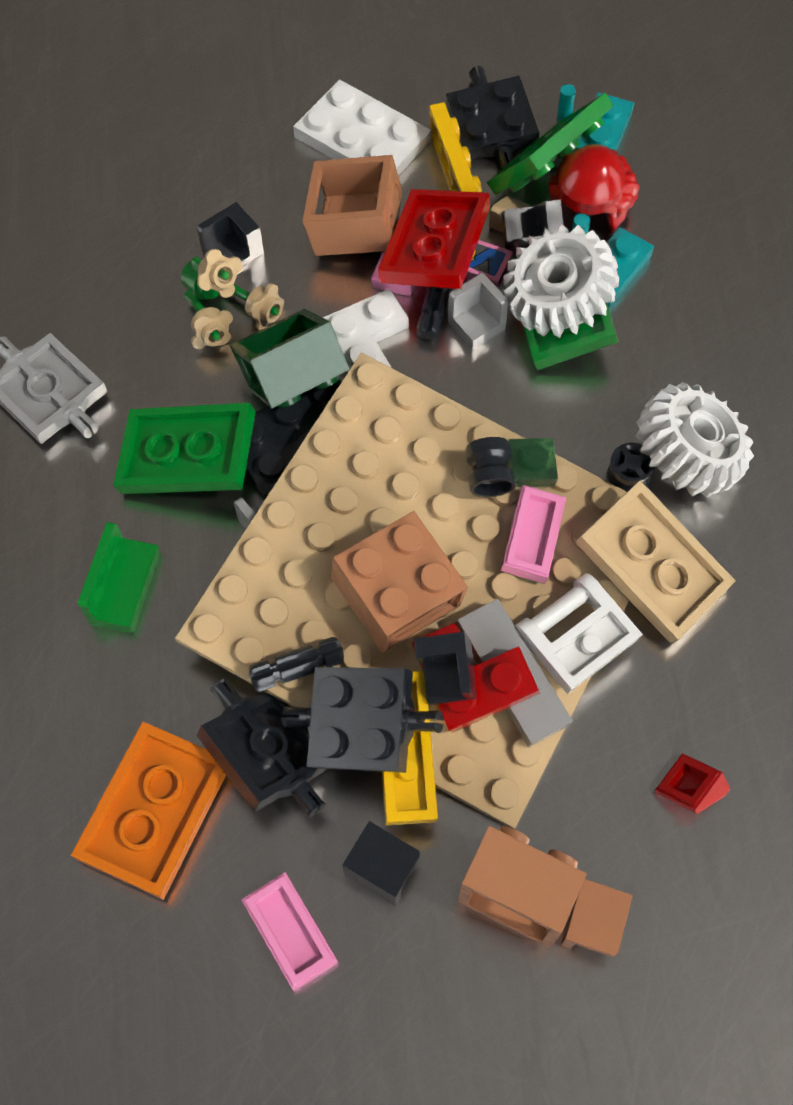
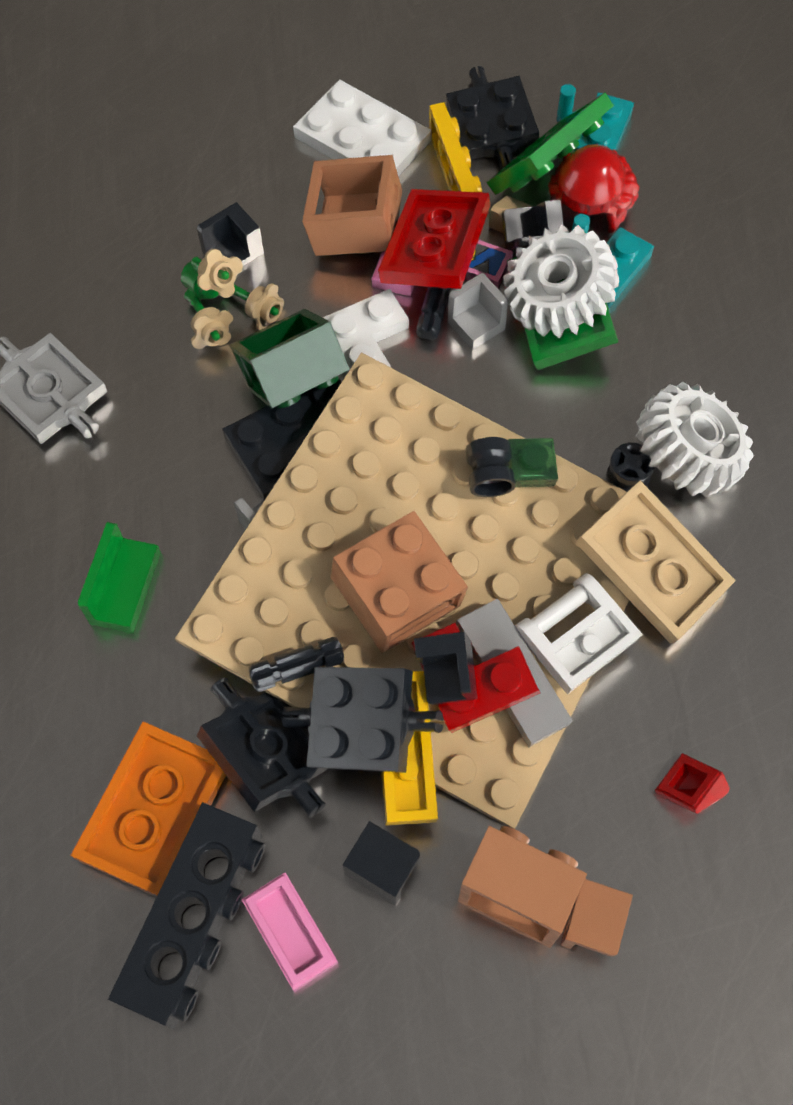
(139, 984): none -> black brick
(185, 448): green plate -> none
(533, 534): bright pink tile -> none

